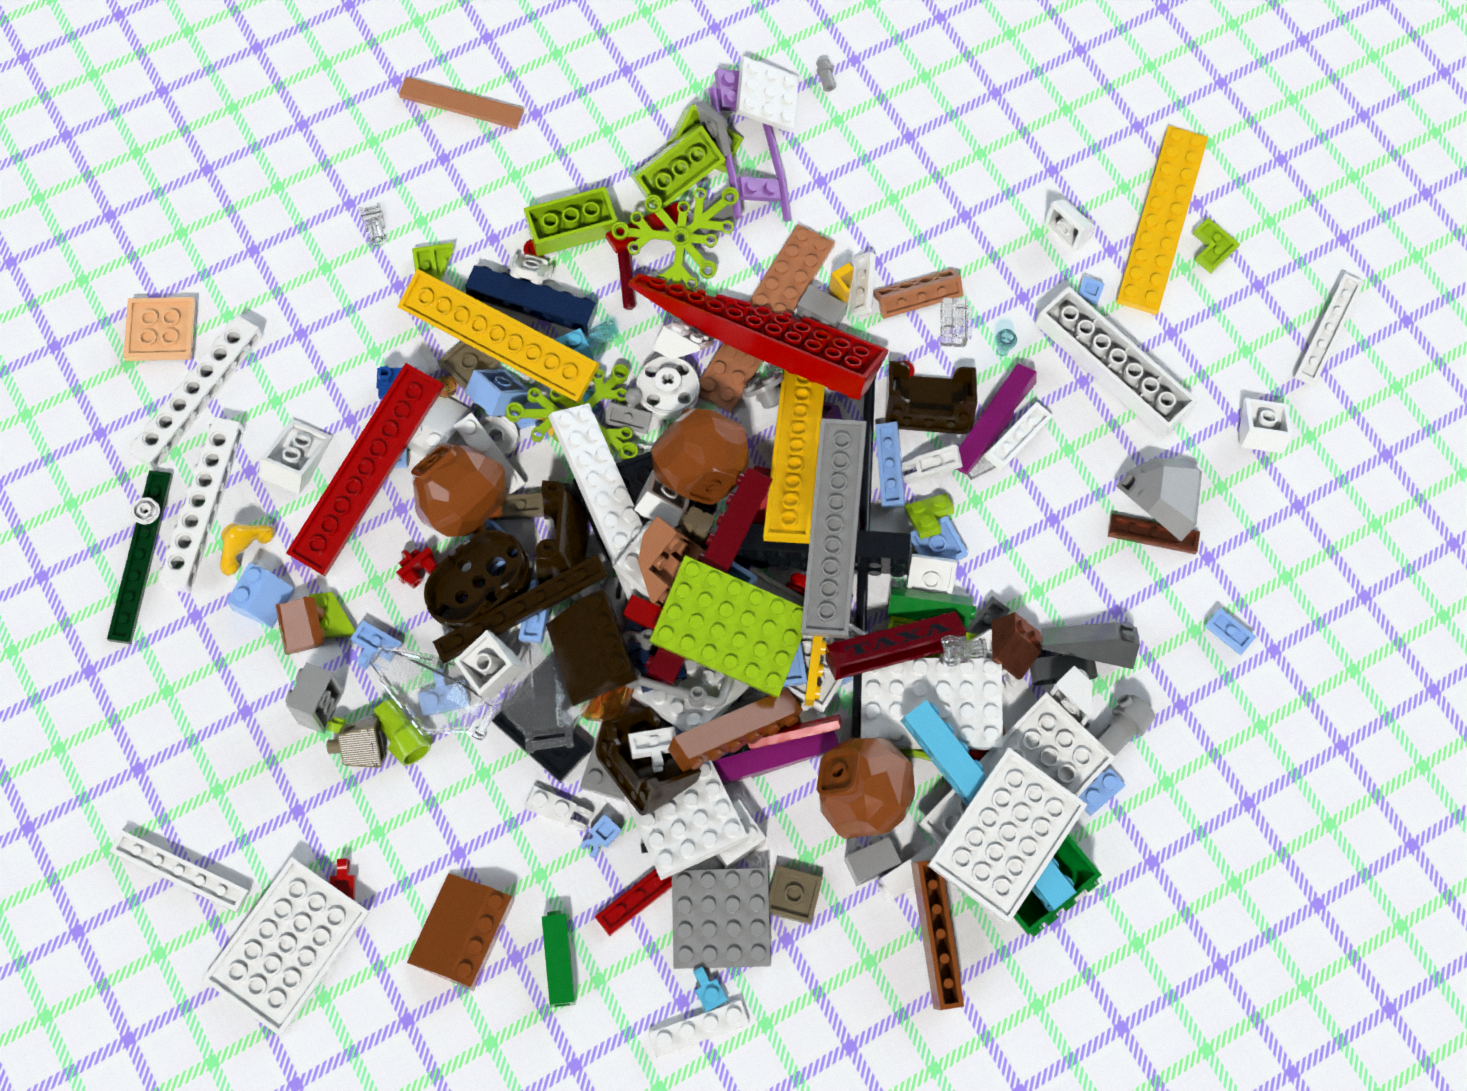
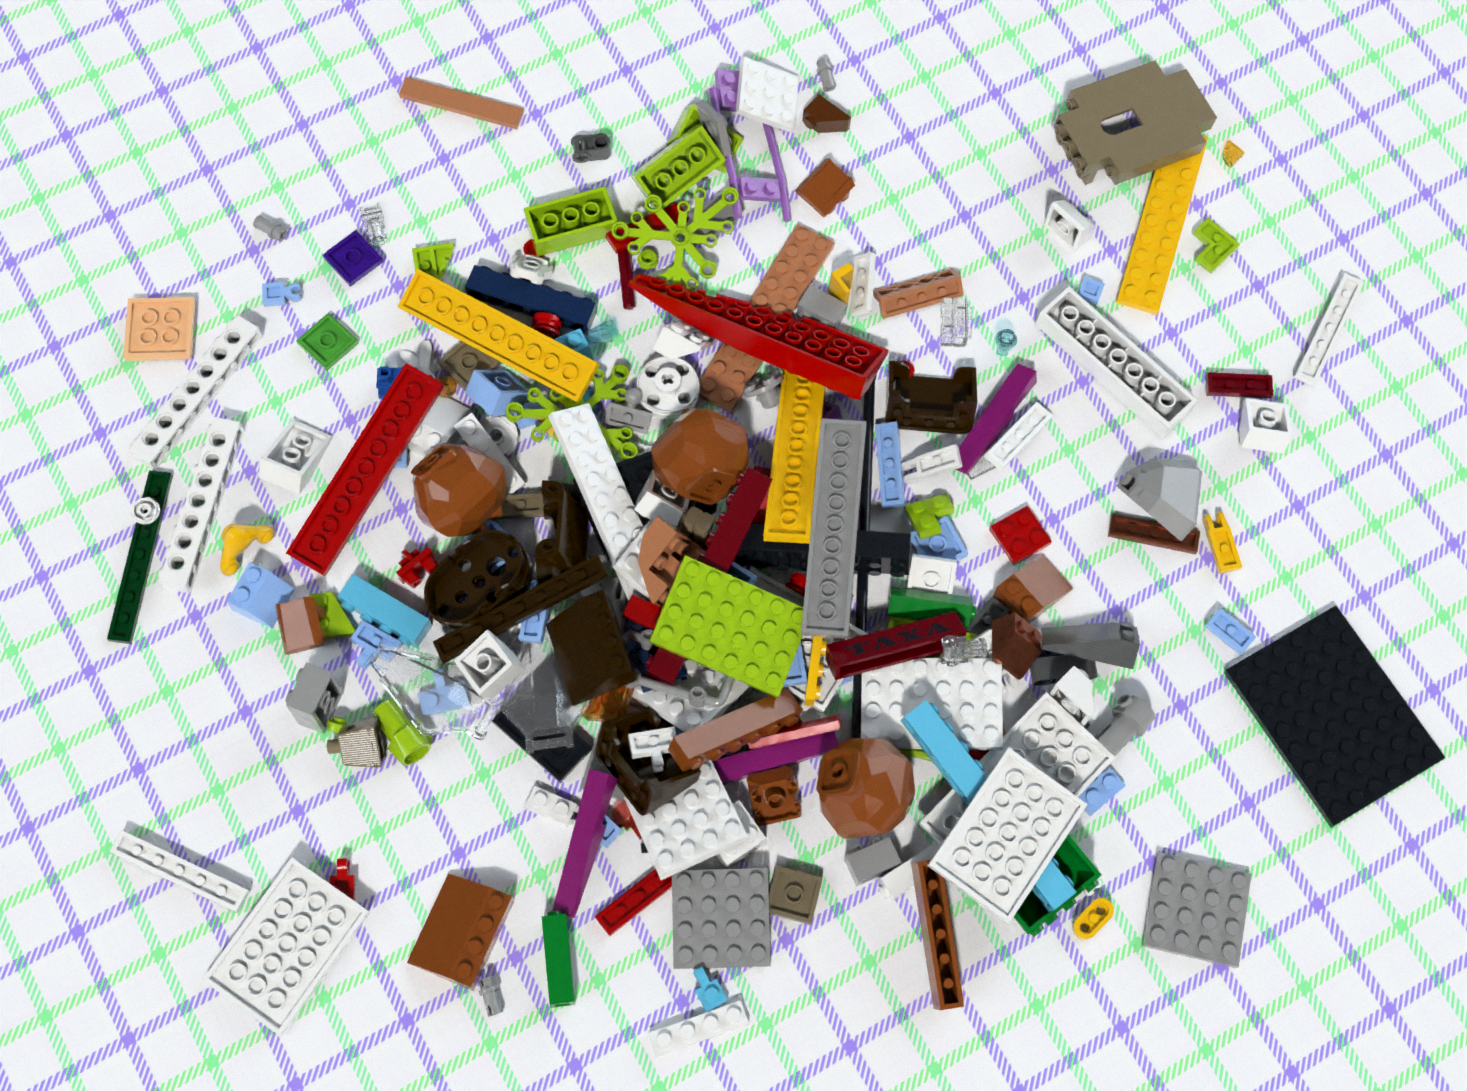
(272, 229): none -> light grey pin
(276, 293): none -> light blue plate
(327, 342): none -> bright green tile
(352, 258): none -> dark purple plate
(384, 611): none -> medium azure brick
(424, 360): none -> white piece
(490, 996): none -> light grey pin
(547, 324): none -> red wheel
(584, 841): none -> magenta slope
(590, 147): none -> dark grey piece
(623, 818): none -> clear red piece
(647, 254): none -> lime plate
(774, 795): none -> dark orange slope
(825, 117): none -> reddish brown slope
(825, 187): none -> dark orange slope
(1020, 535): none -> red plate
(1032, 589): none -> slope
(1092, 919): none -> yellow plate
(1169, 114): none -> dark tan panel
(1197, 910): none -> light grey plate
(1222, 544): none -> yellow hinge
(1232, 154): none -> clear yellow tile
(1239, 385): none -> dark red plate
(1333, 716): none -> black plate

